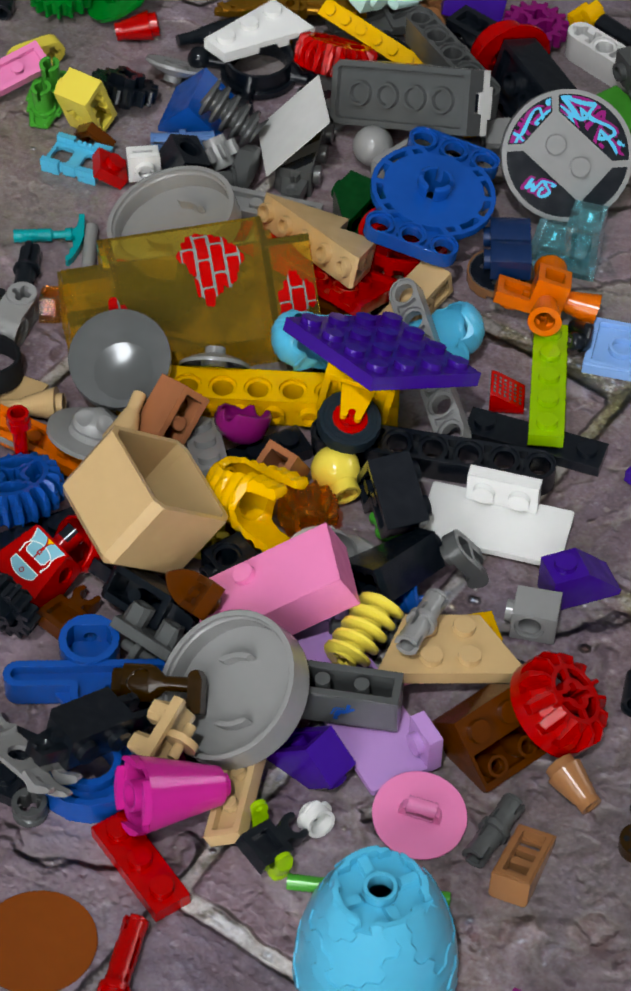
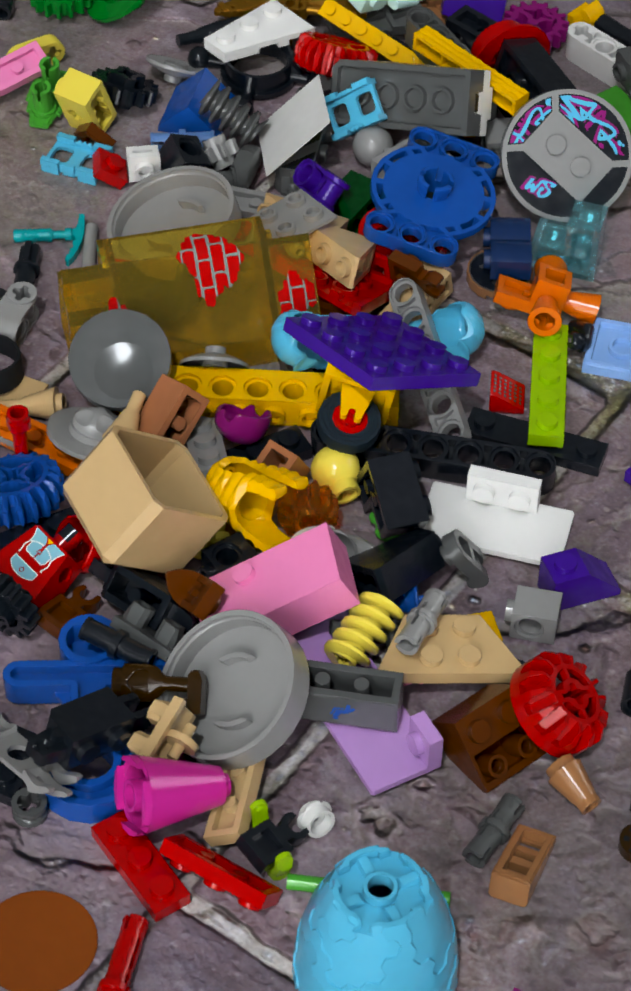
(49, 305): clear orange piece -> none
(116, 643): none -> black pin
(138, 27): red cone -> none
(220, 872): none -> red plate
(295, 215): none -> light grey hinge
(314, 757): dark purple slope -> none
(319, 183): none -> dark purple piece
(350, 98): none -> medium azure piece
(409, 266): none -> reddish brown plate
(419, 815): bright pink shield -> none
(448, 54): none -> yellow piece

